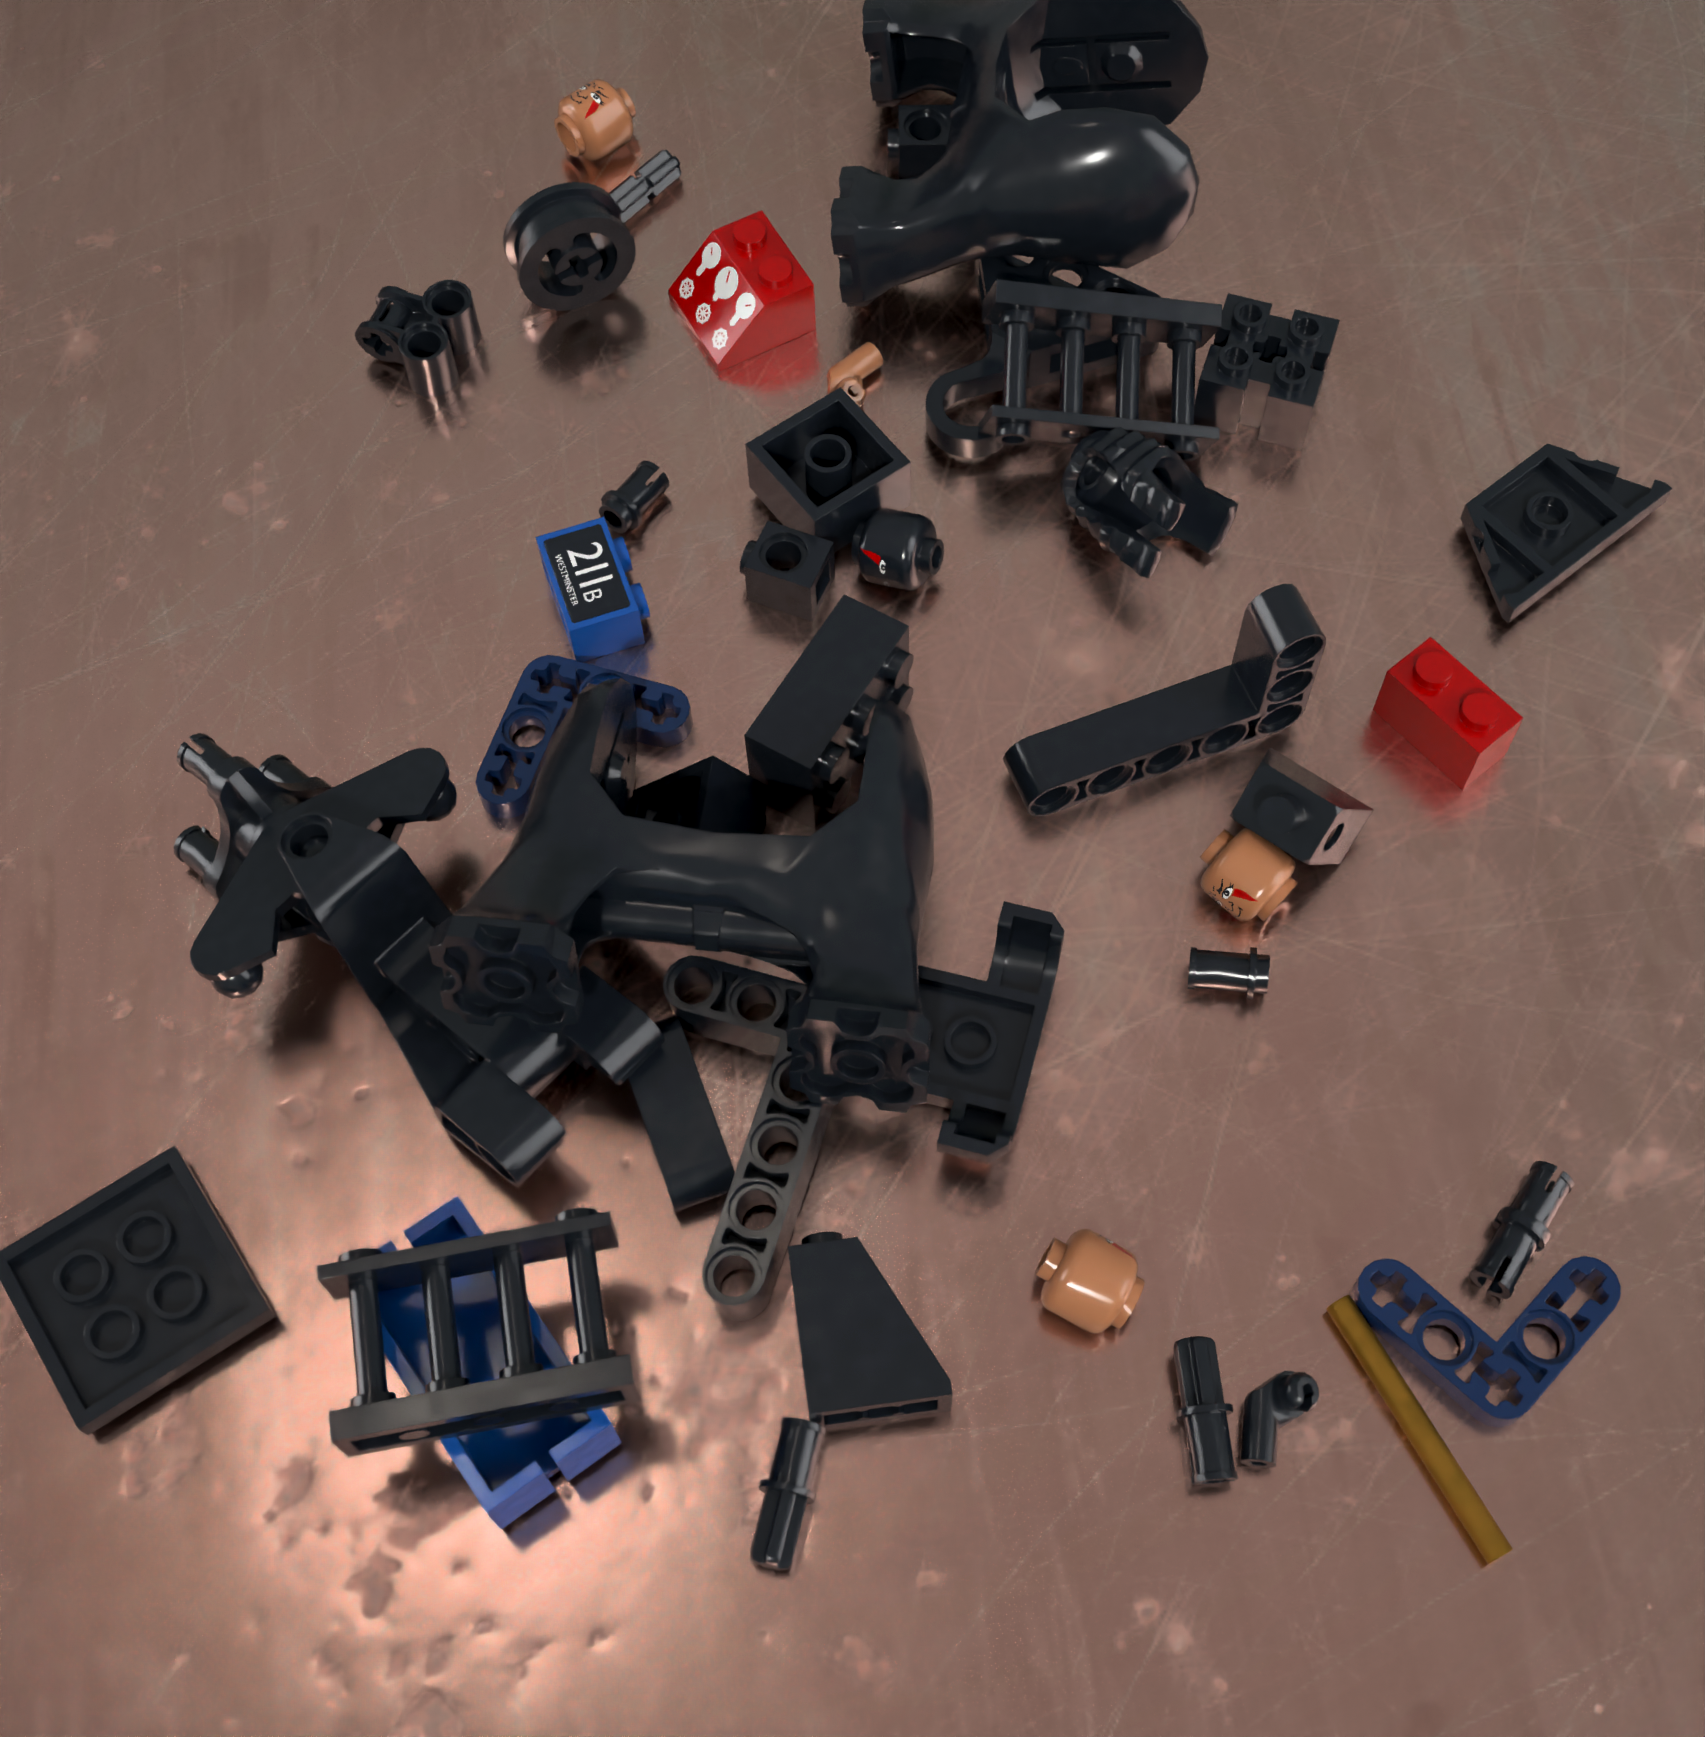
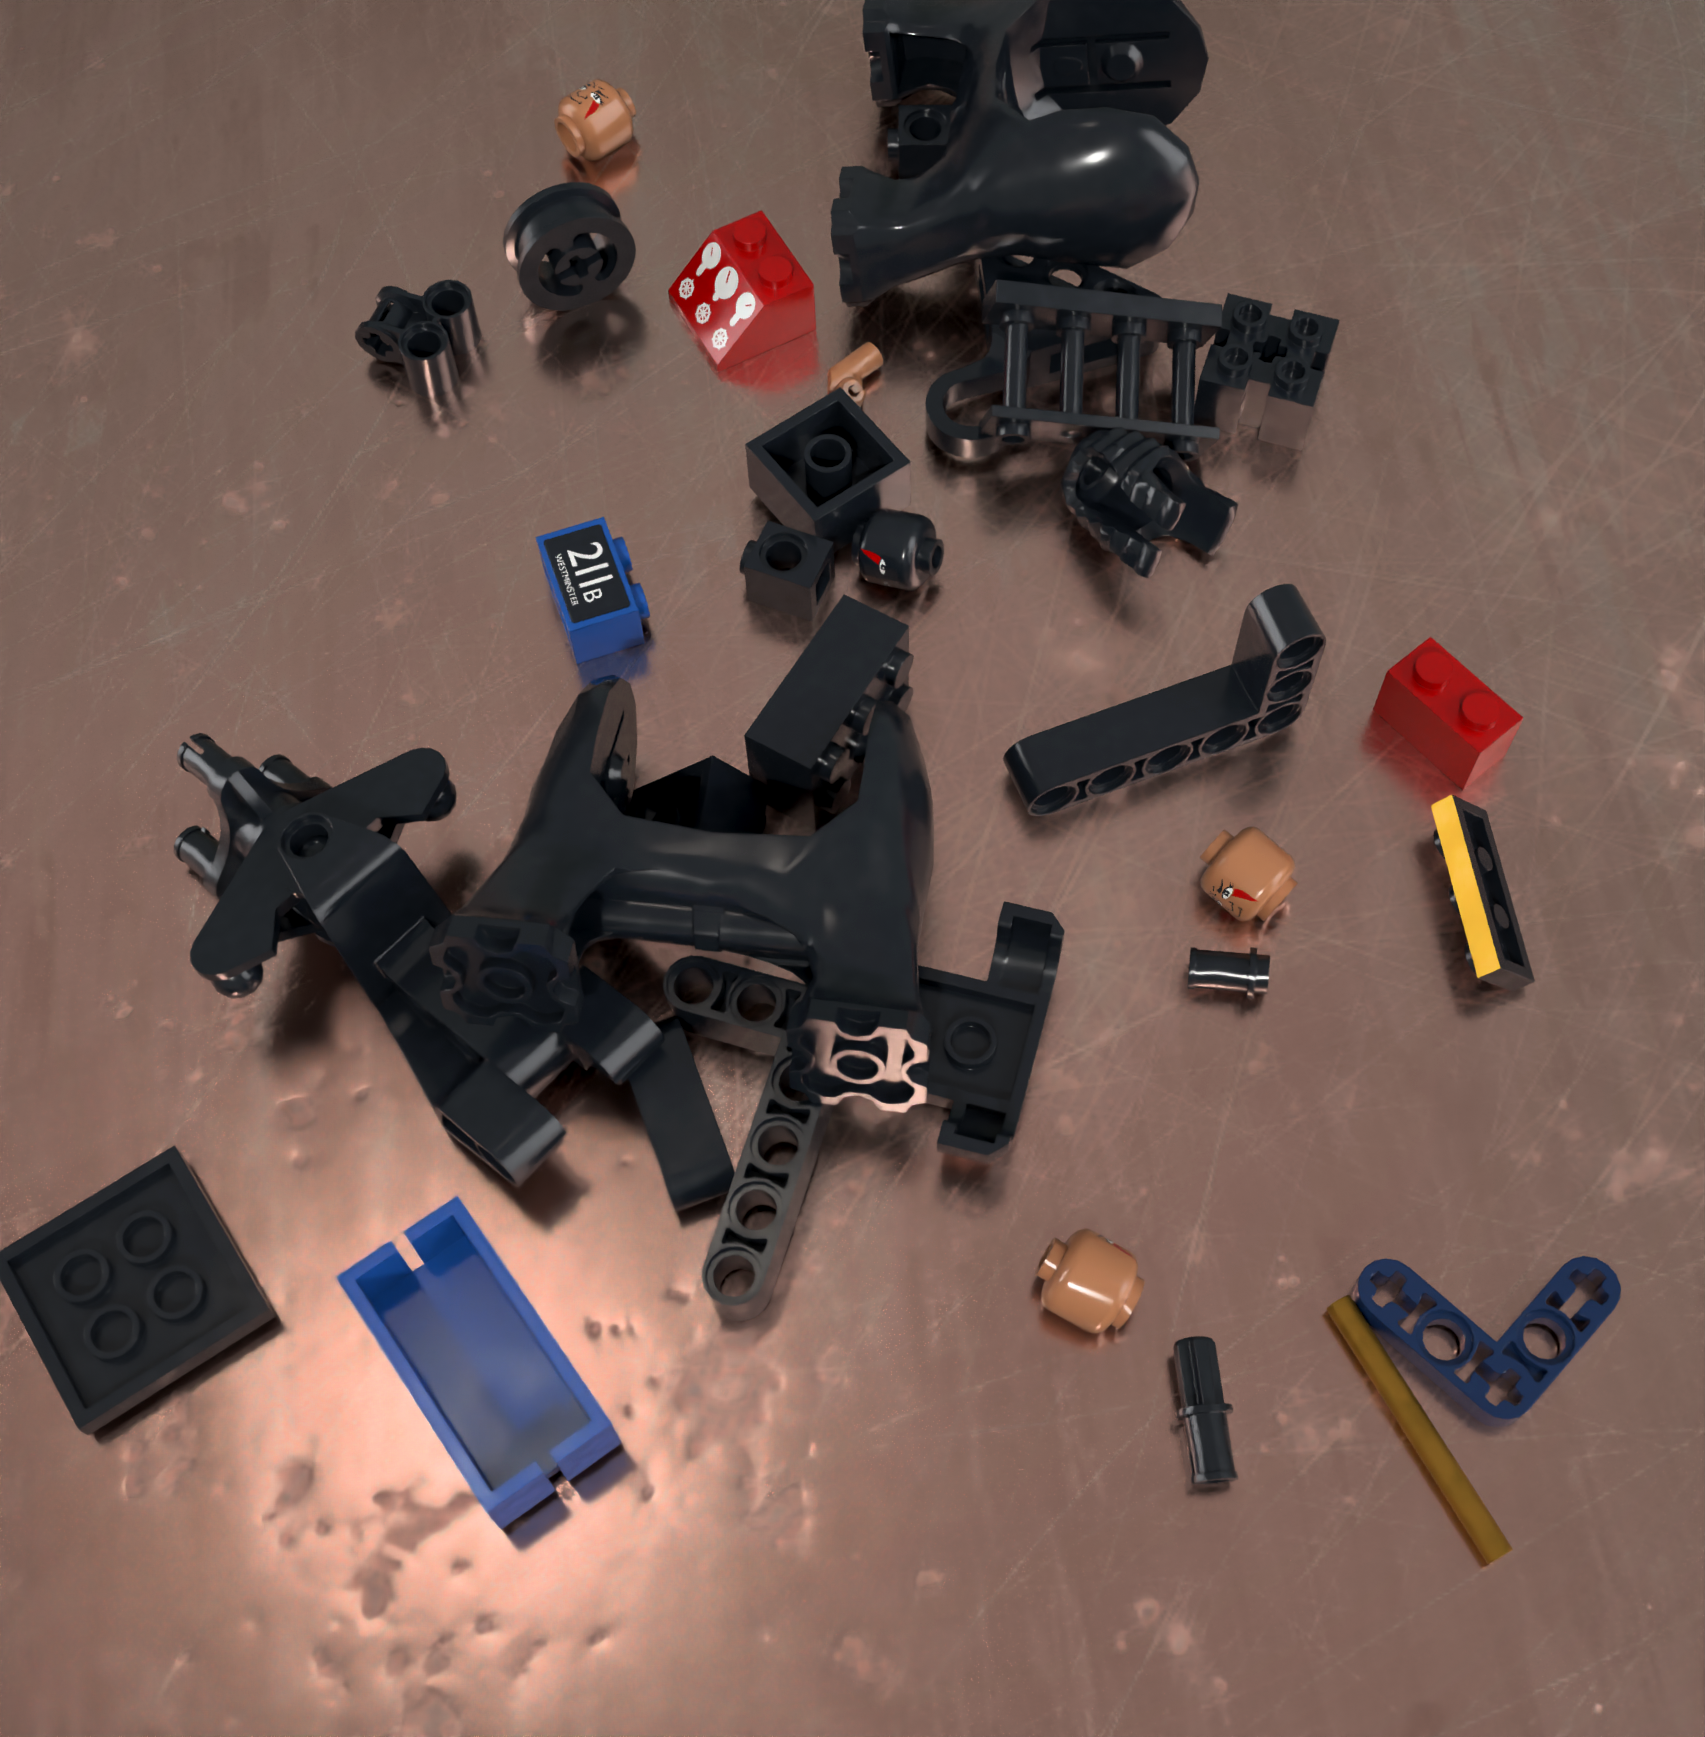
(524, 1389): black fence -> none
(548, 710): dark blue beam -> none
(626, 505): black pin -> none
(650, 181): piece -> none
(786, 1493): black axle -> none
(857, 1340): black slope -> none
(1271, 1408): black arm -> none
(1300, 811): black torso -> none
(1481, 894): none -> plate
(1521, 1229): black pin -> none
(1550, 522): black wing -> none

